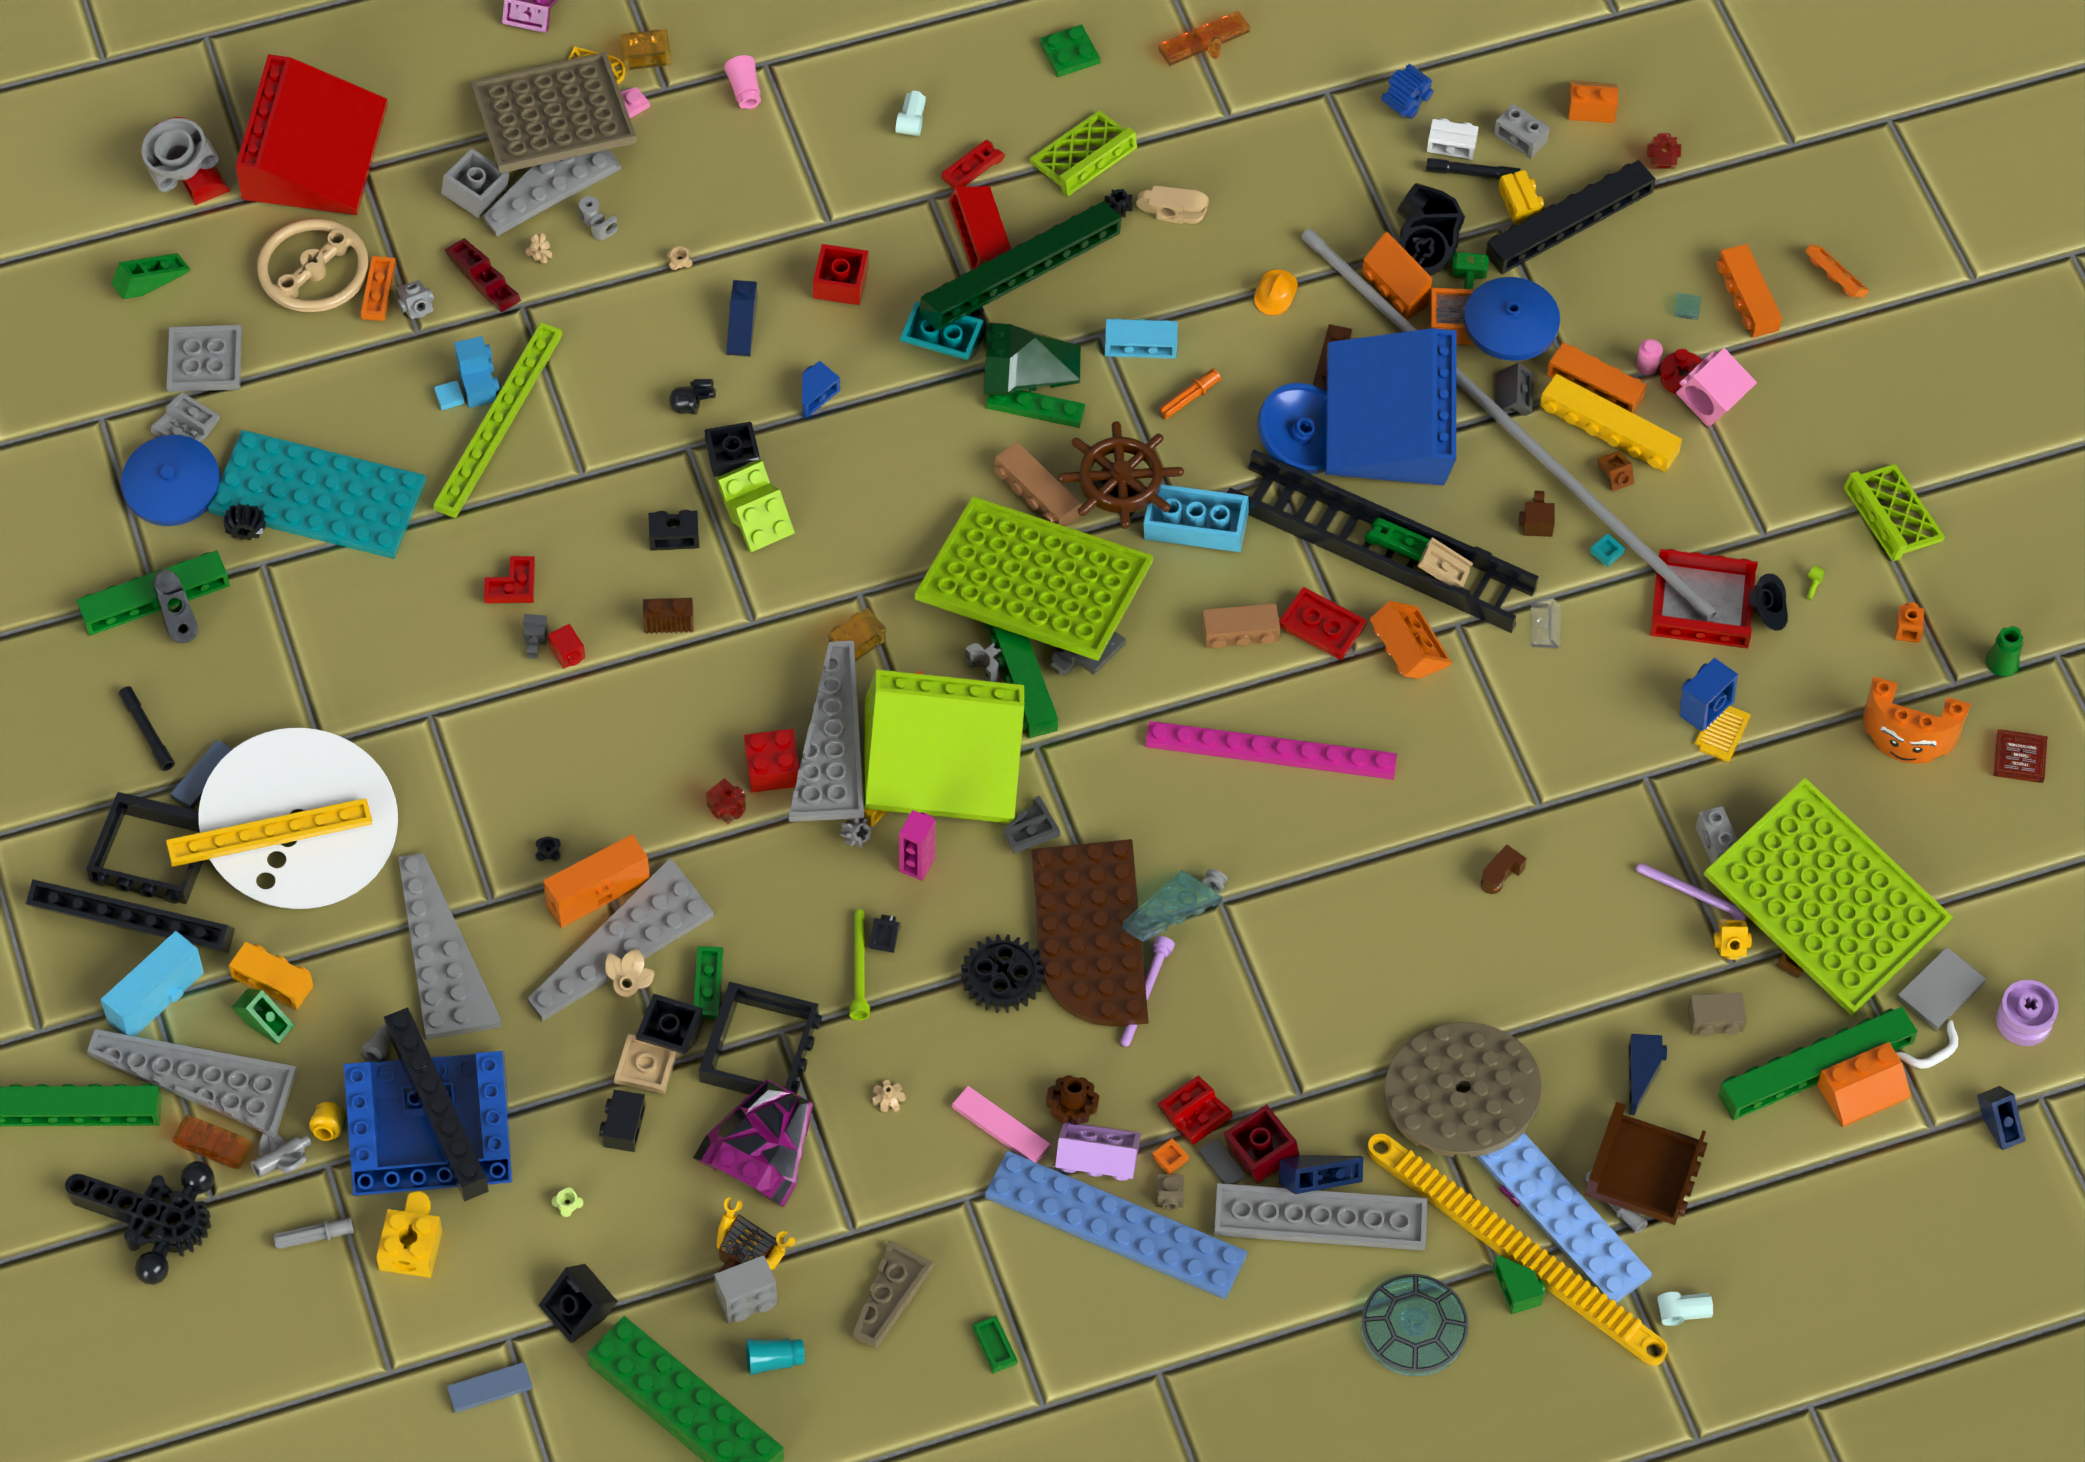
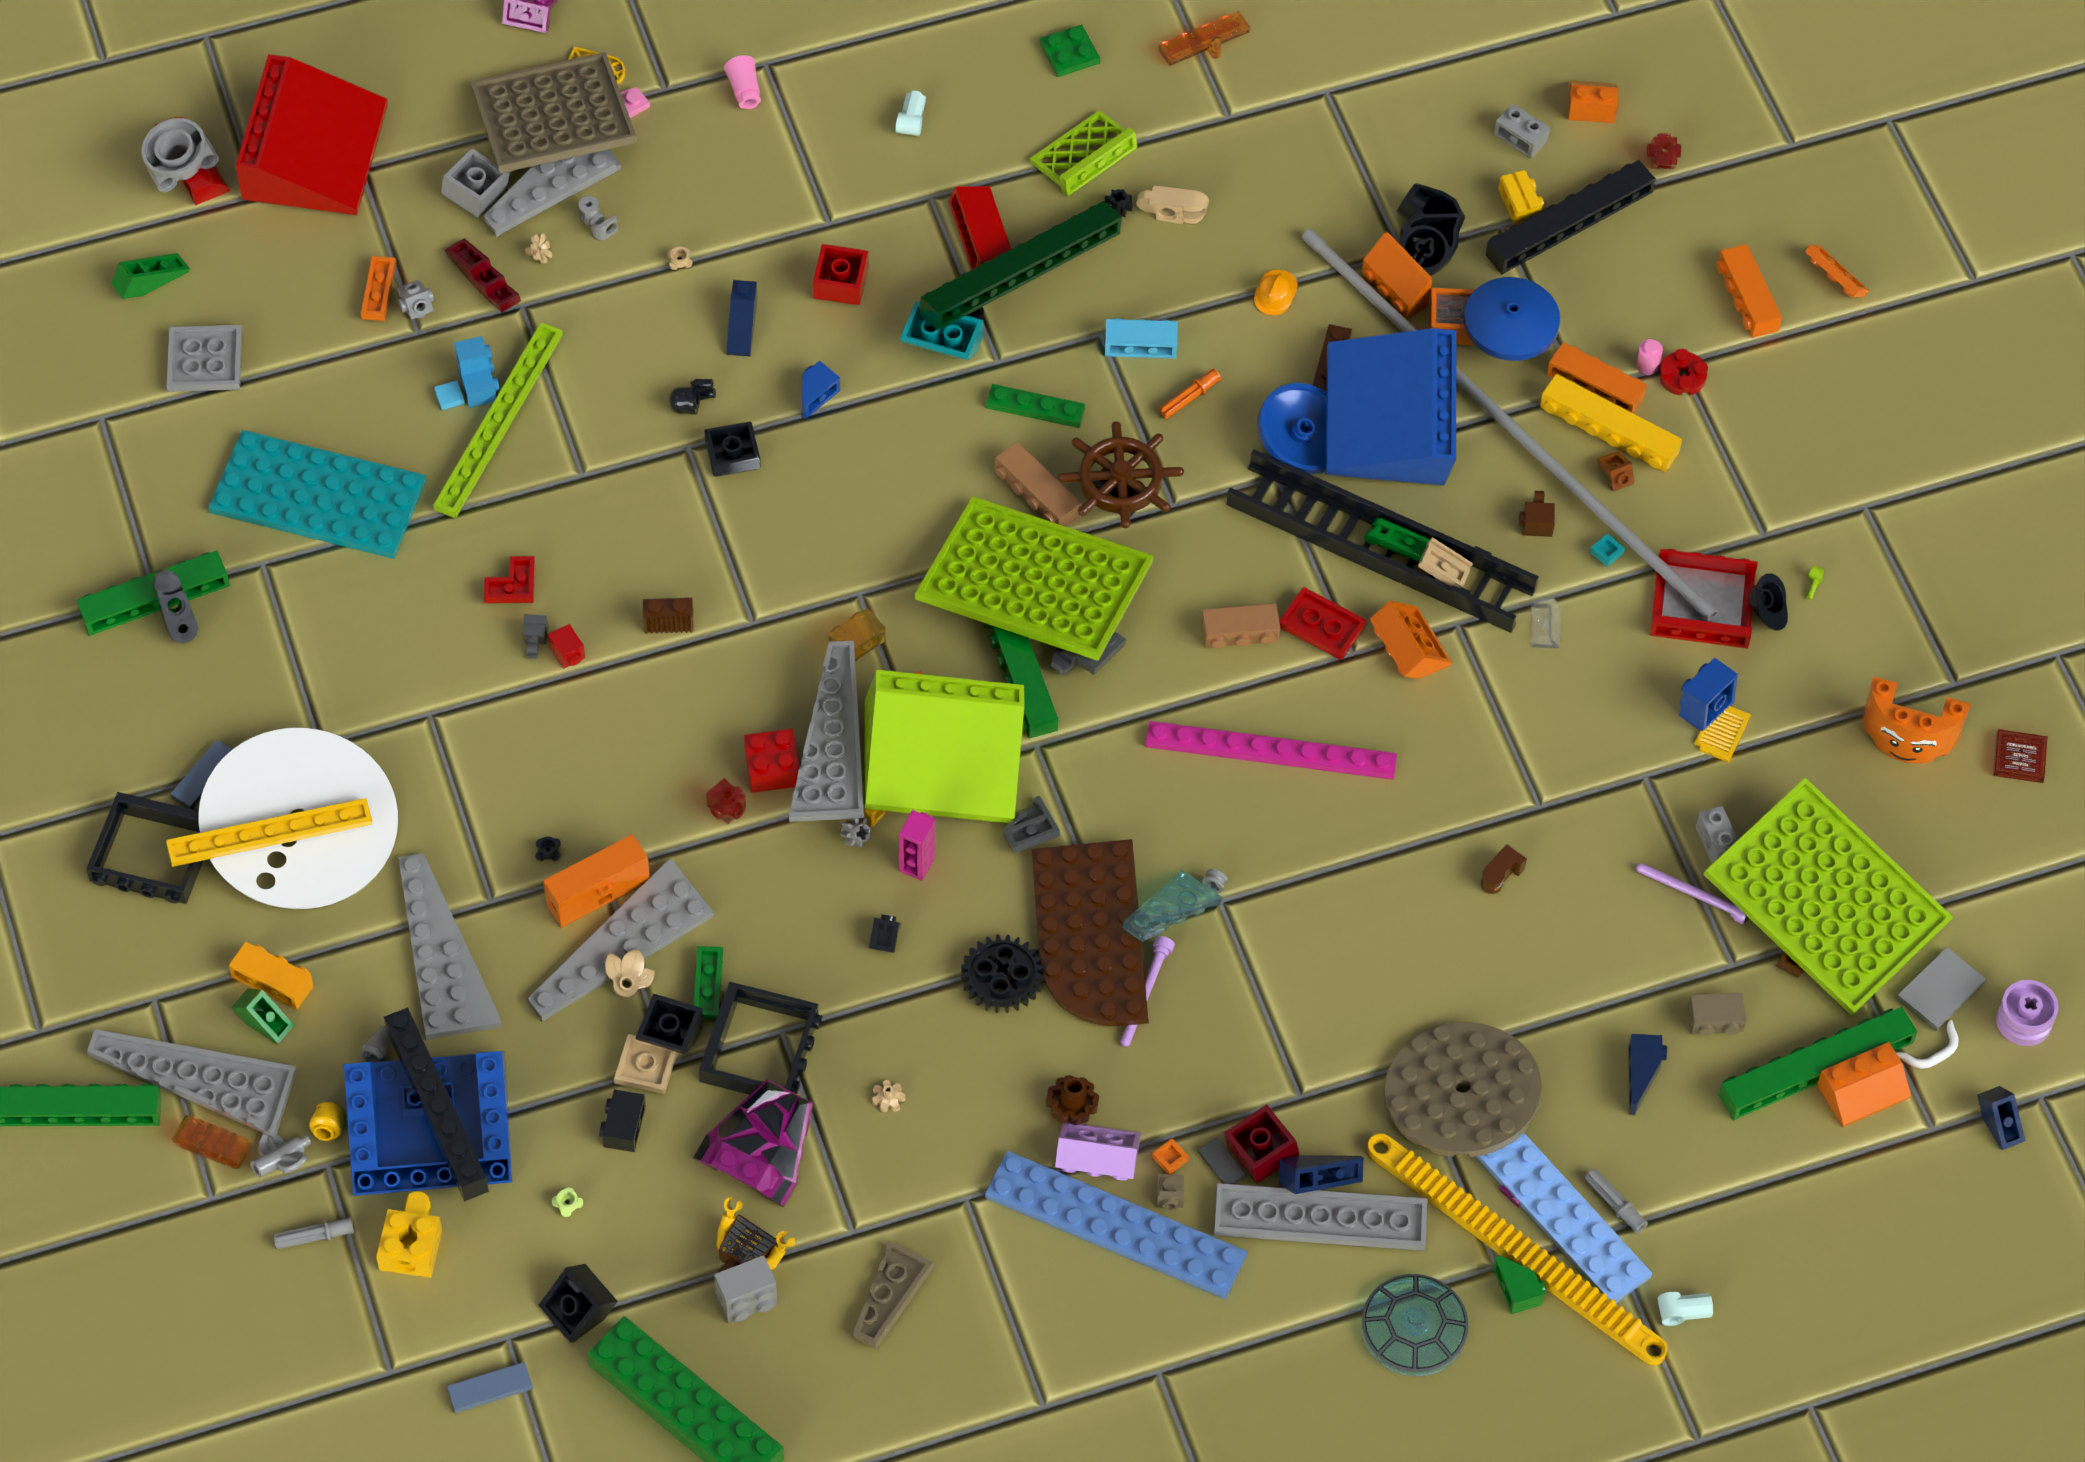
(129, 915): black brick -> none
(152, 985): medium azure brick -> none
(159, 750): black piece -> none
(170, 480): blue dish -> none
(186, 418): light grey slope -> none
(193, 1216): black piece -> none
(244, 521): black gear -> none
(312, 265): tan piece -> none
(646, 49): clear yellow brick -> none
(666, 538): black brick -> none
(755, 505): lime bracket -> none
(773, 1354): teal plant -> none
(859, 1008): lime piece -> none
(972, 164): red plate -> none
(977, 656): light grey piece -> none
(994, 1344): green tile -> none
(1000, 1125): bright pink tile -> none
(1027, 360): dark green wedge -> none
(1195, 1110): red slope -> none
(1198, 518): medium azure brick -> none
(1407, 91): blue brick -> none
(1446, 166): black piece -> none
(1452, 138): white brick -> none
(1470, 267): green piece -> none
(1514, 389): dark grey panel -> none
(1645, 1167): reddish brown panel -> none
(1687, 306): clear light blue tile -> none
(1715, 386): bright pink brick -> none
(1732, 938): yellow brick -> none
(1879, 516): lime fence -> none
(1909, 623): orange brick -> none
(2005, 654): green plant -> none

